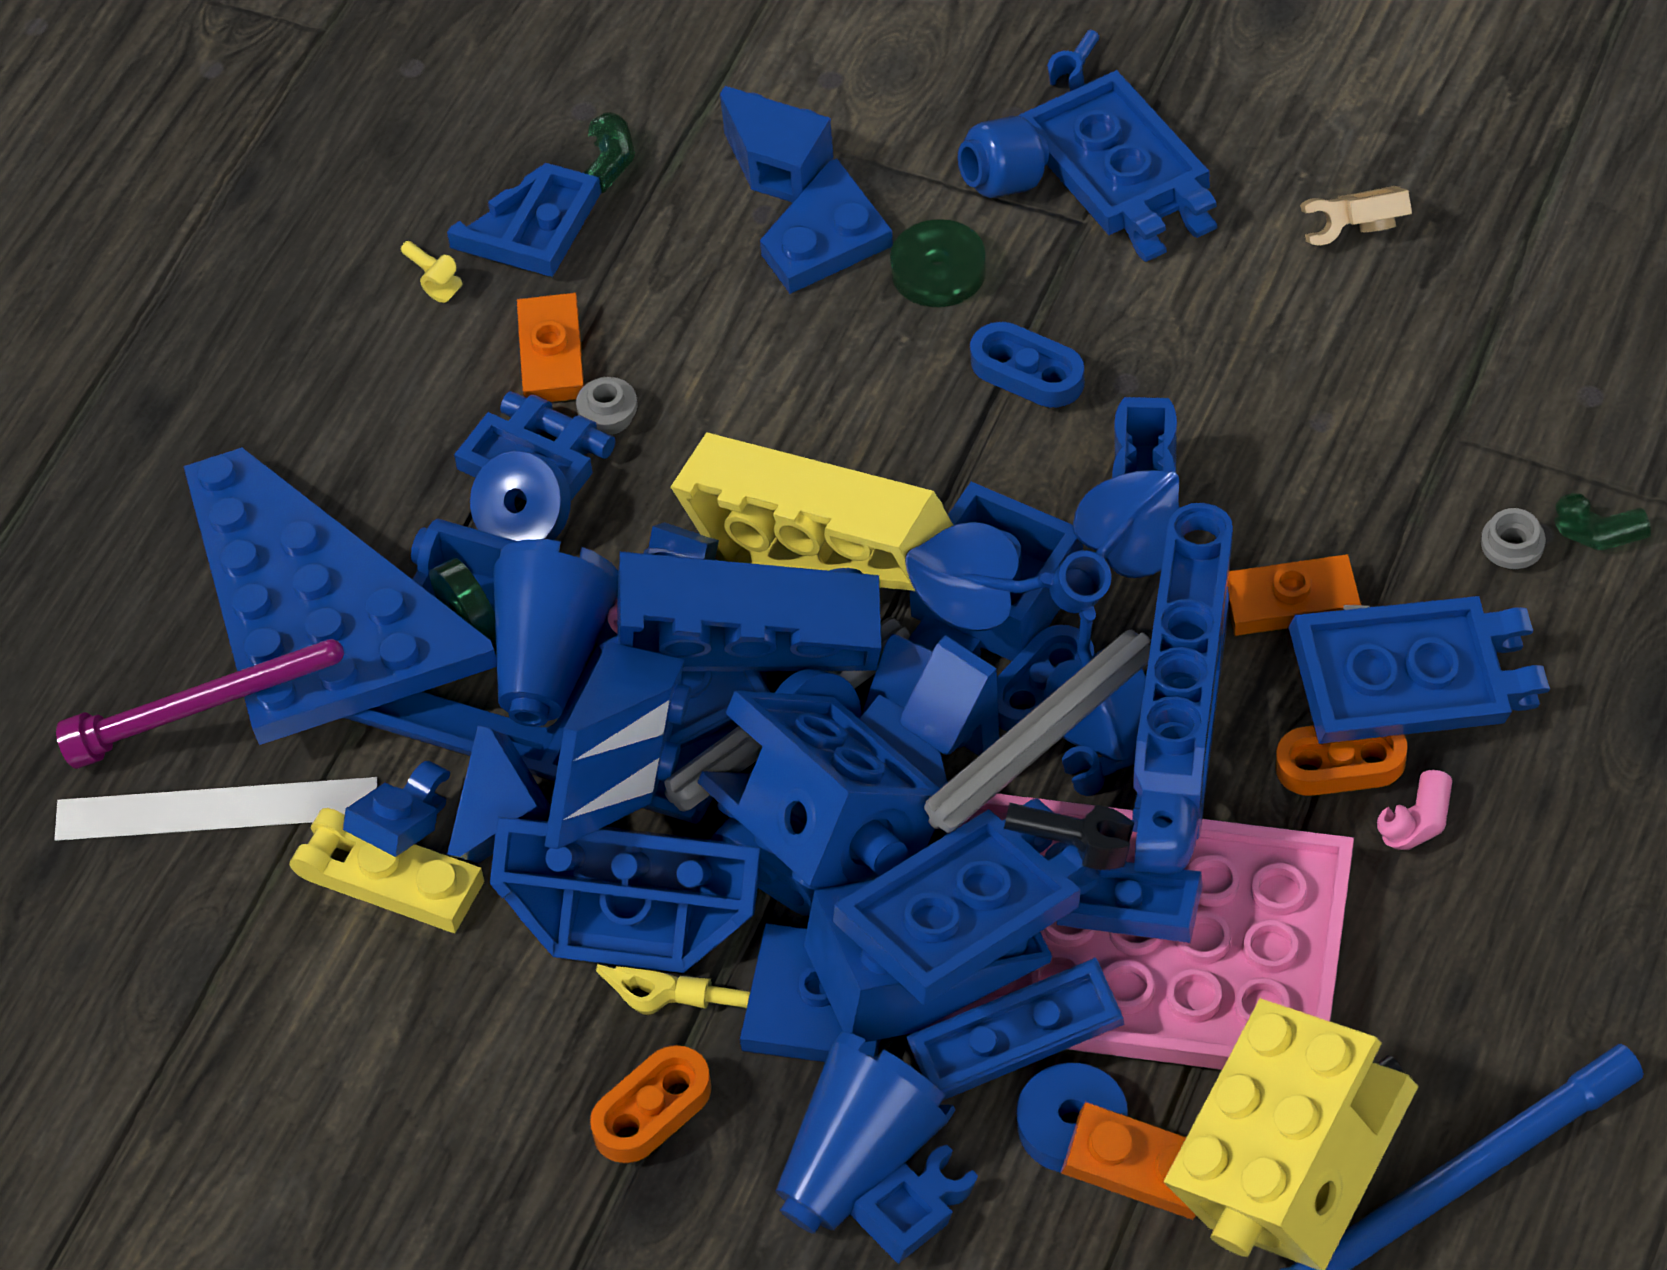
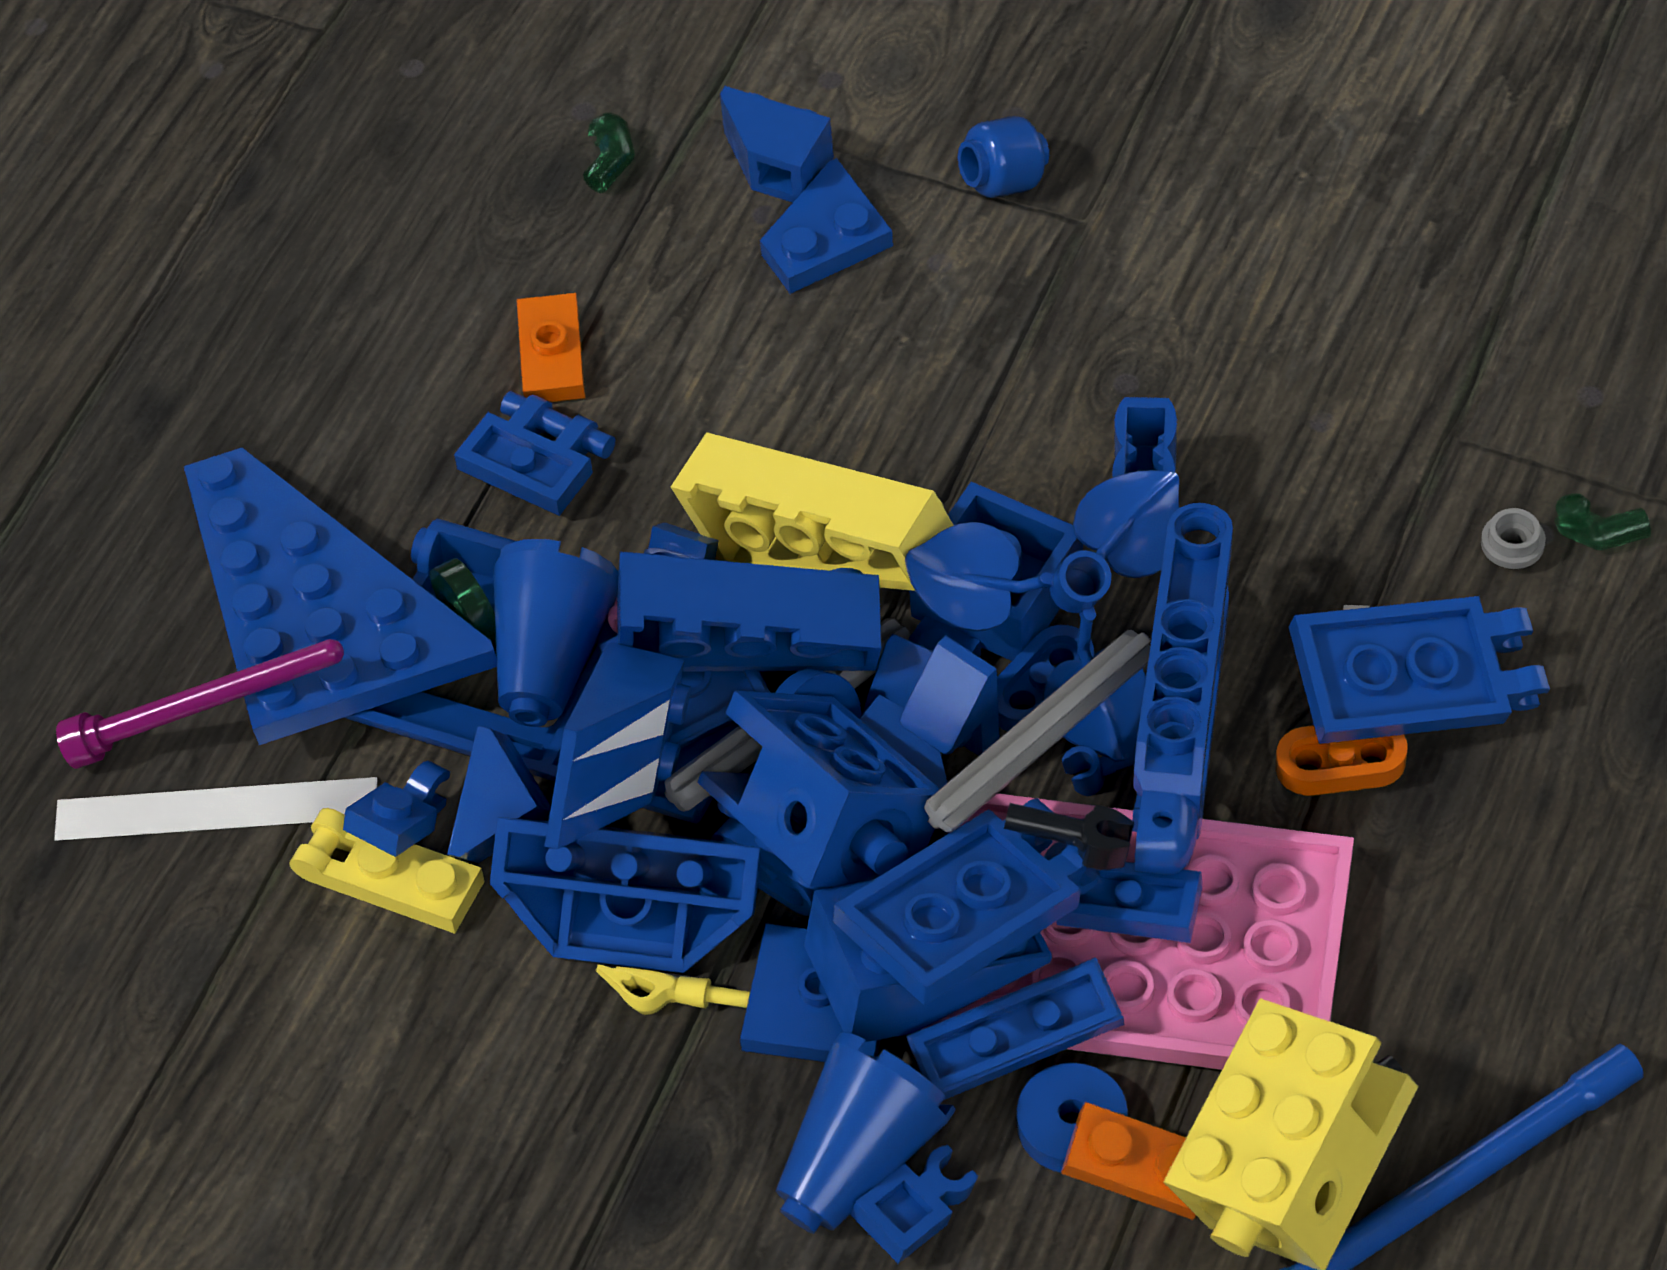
(439, 276): light yellow hand -> none
(532, 221): blue wing -> none
(545, 491): blue piece -> none
(620, 405): light grey plate -> none
(646, 1105): orange plate -> none
(942, 283): clear green piece -> none
(1030, 364): blue plate -> none
(1072, 62): blue hand -> none
(1124, 162): blue tile -> none
(1273, 594): orange plate -> none
(1370, 209): tan plate -> none
(1422, 821): bright pink arm -> none

